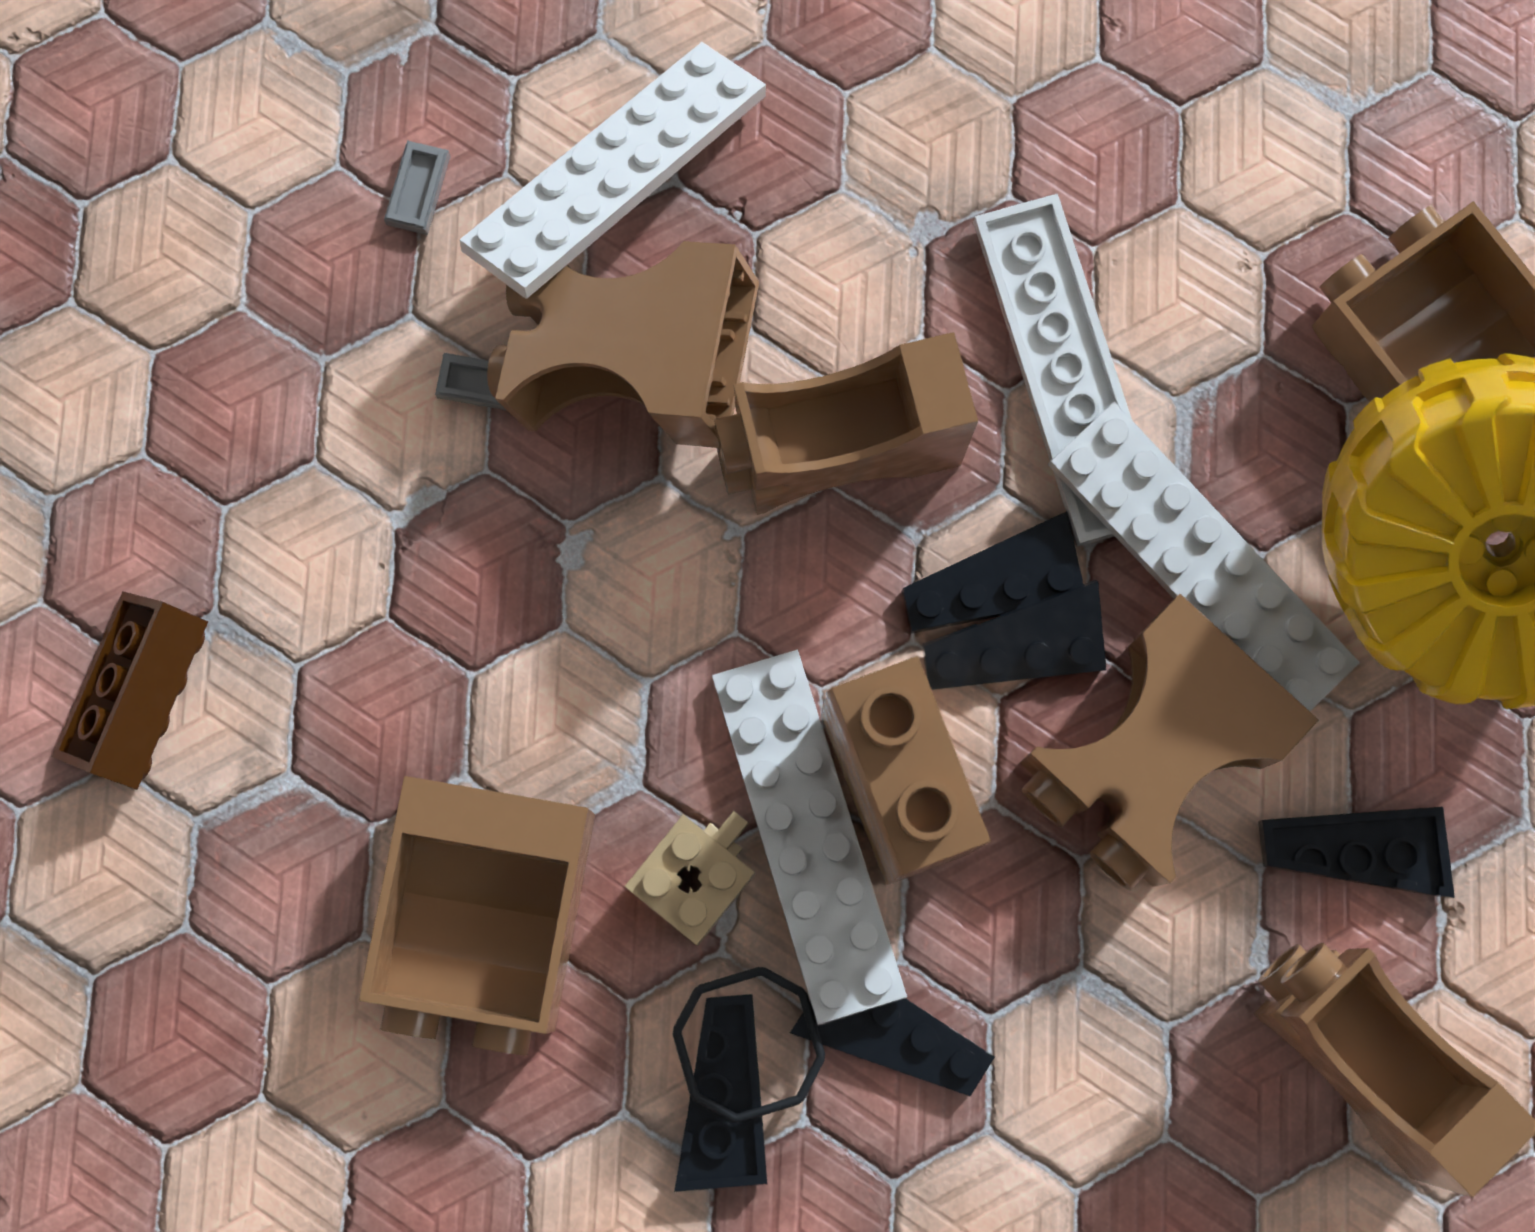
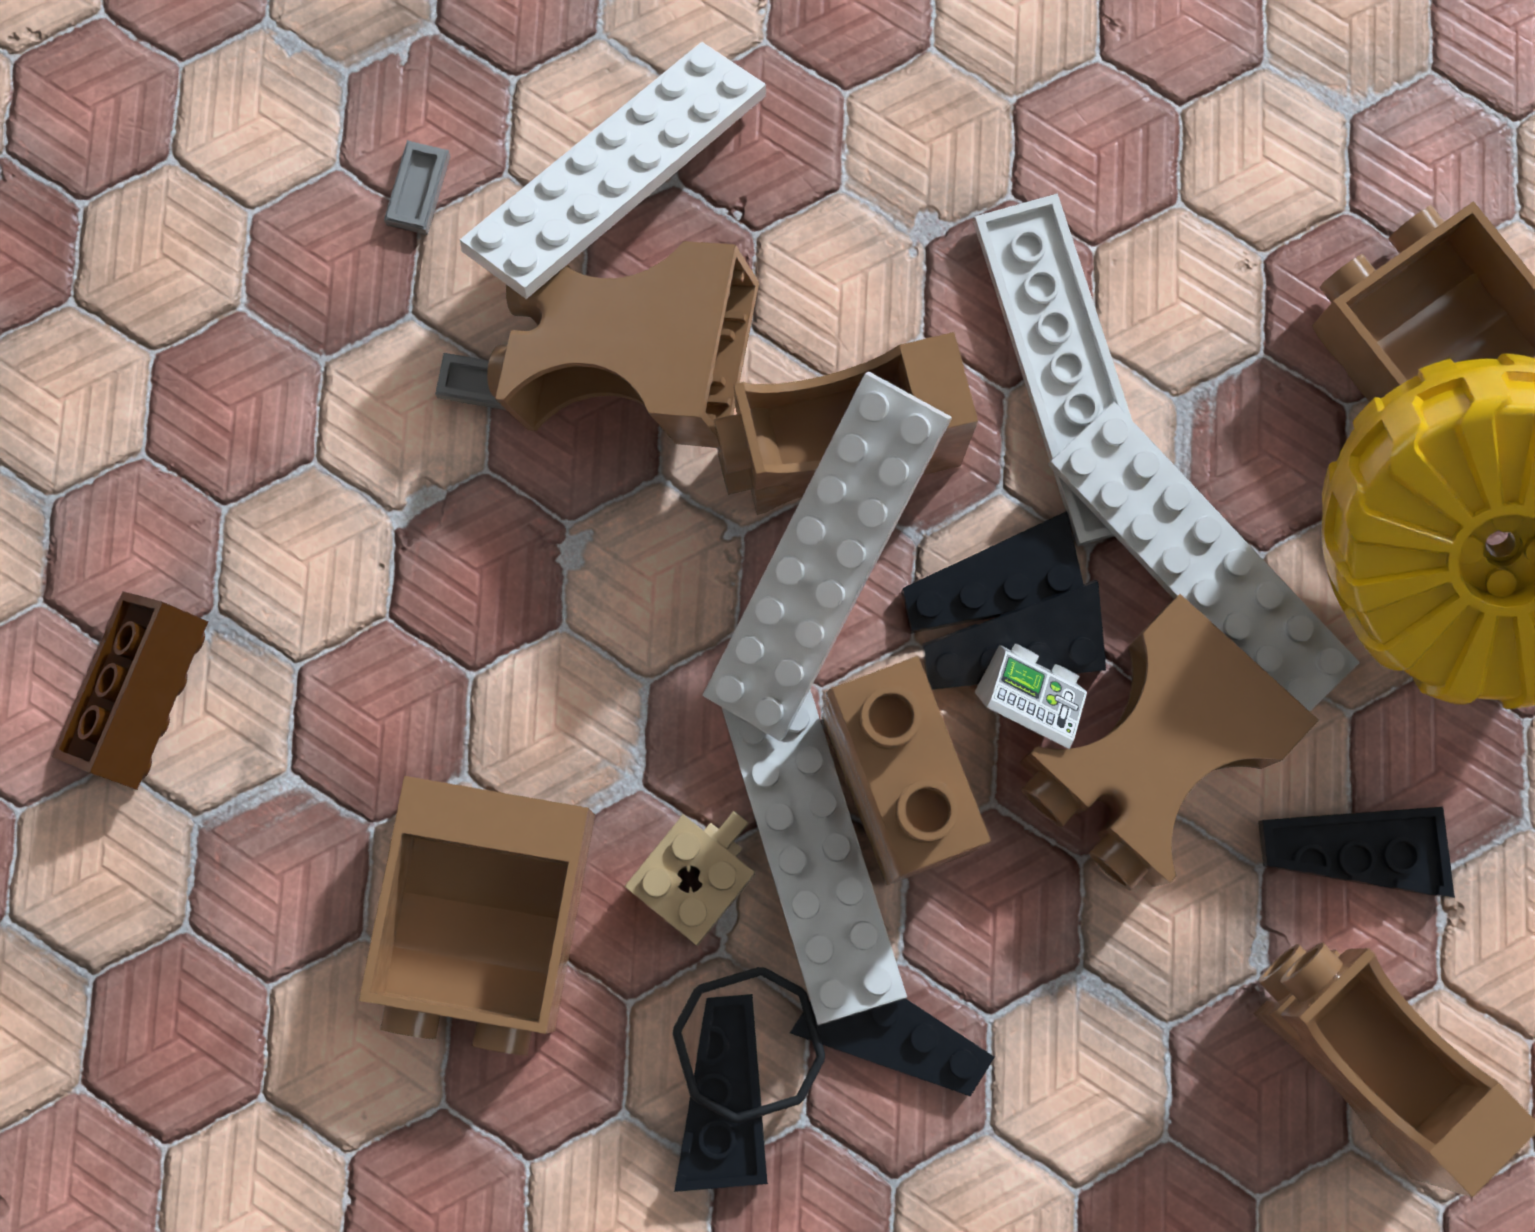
(826, 554): none -> white plate
(1033, 694): none -> slope

